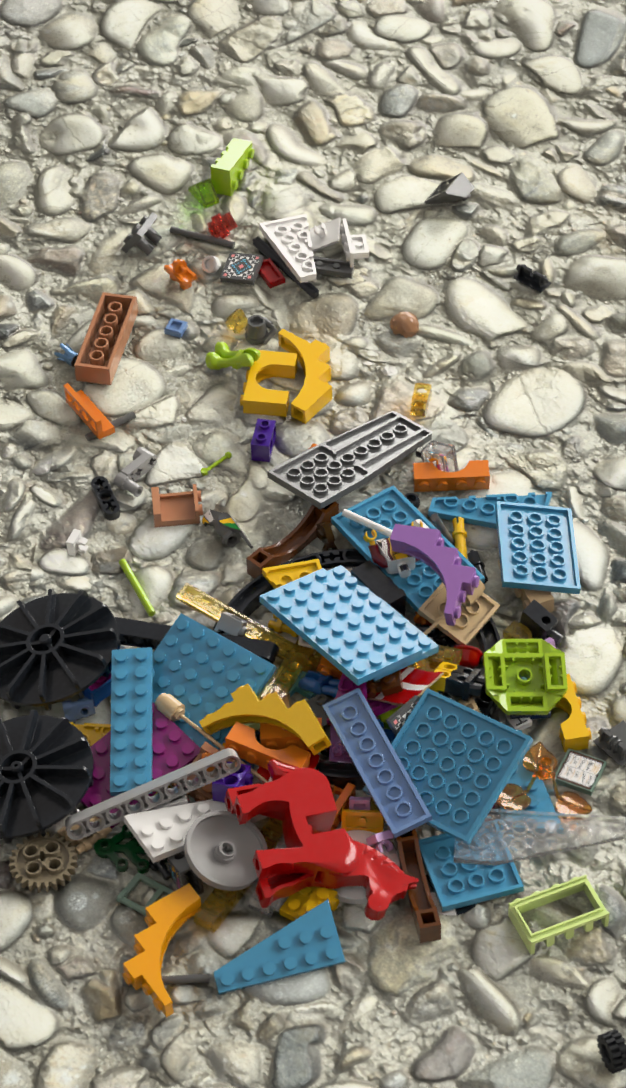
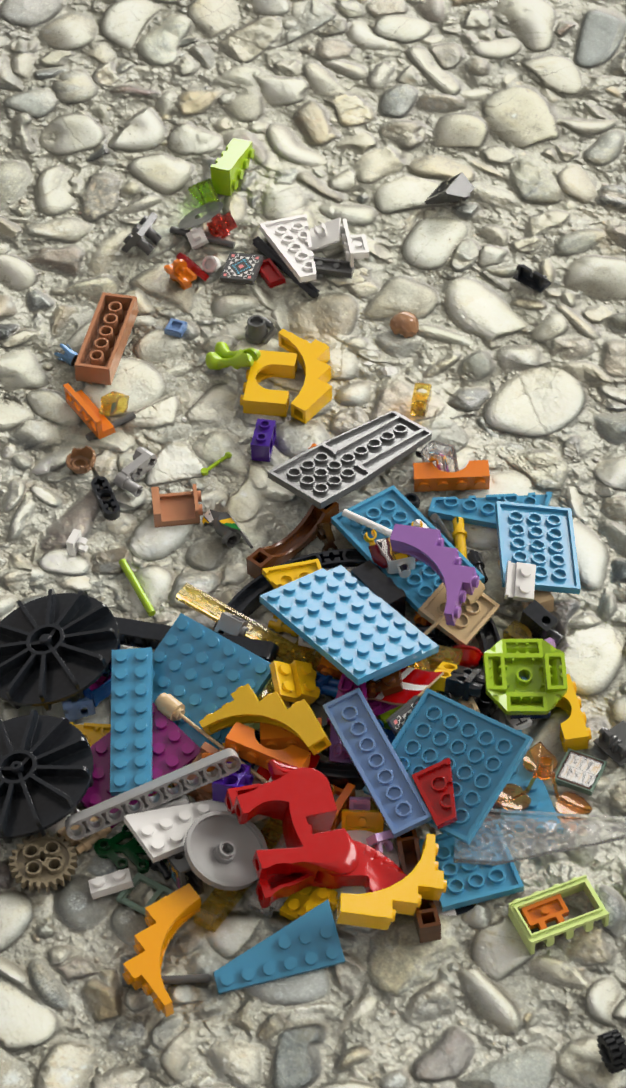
(81, 460): none -> medium nougat hair
(110, 883): none -> white plate
(113, 403): none -> clear yellow leg
(193, 266): none -> red tile
(197, 238): none -> white tile
(212, 210): none -> dark grey sticker
(237, 321): clear yellow tile -> none
(294, 681): none -> yellow plate
(380, 907): none -> yellow arch
(437, 792): none -> red wing
(520, 581): none -> white plate
(544, 912): none -> orange plate

